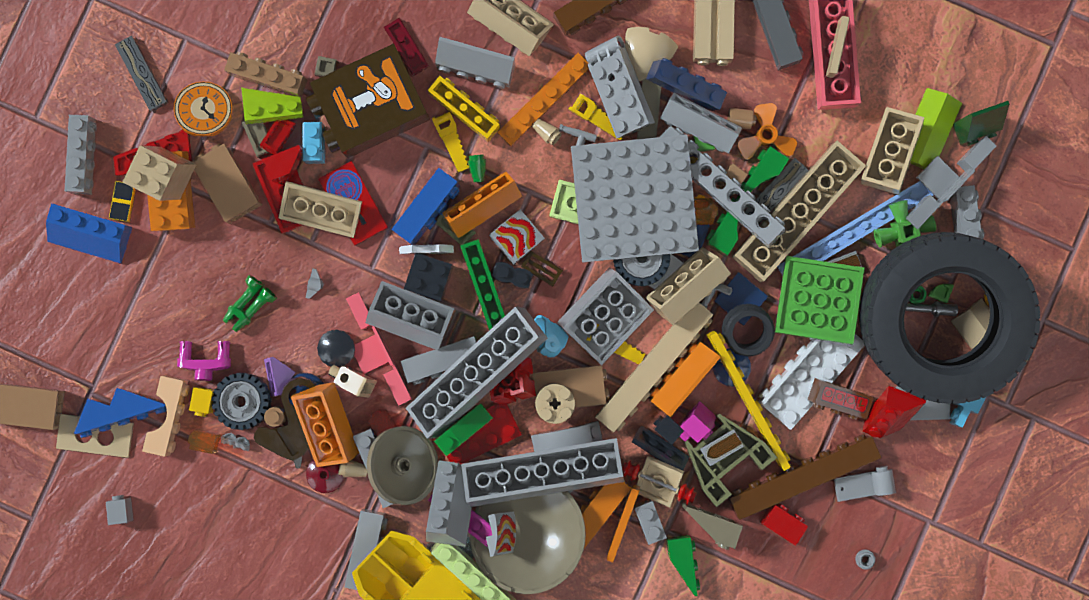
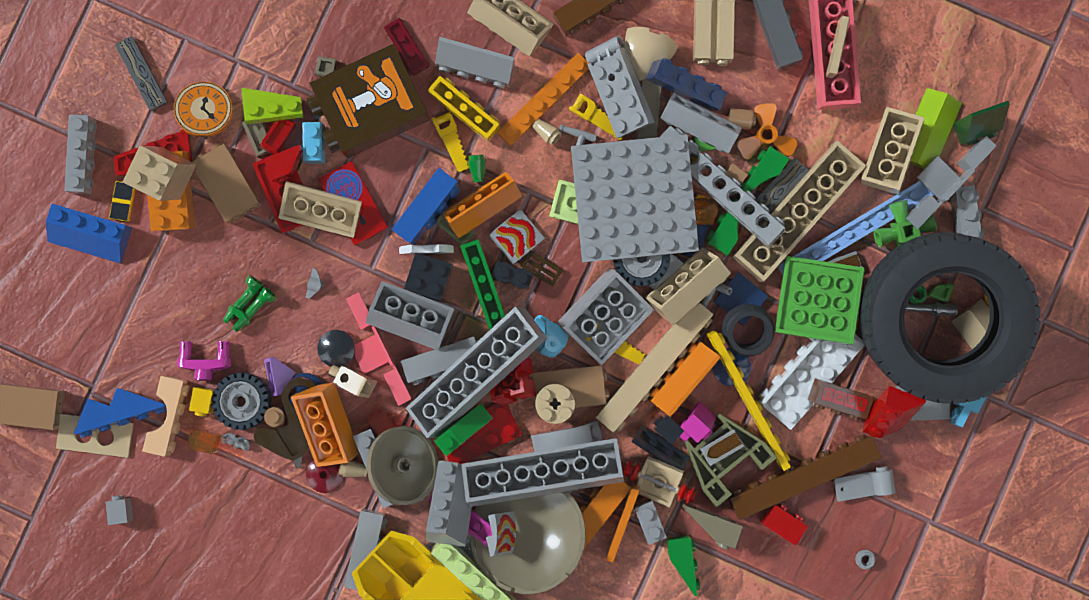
(269, 76): medium nougat brick -> none

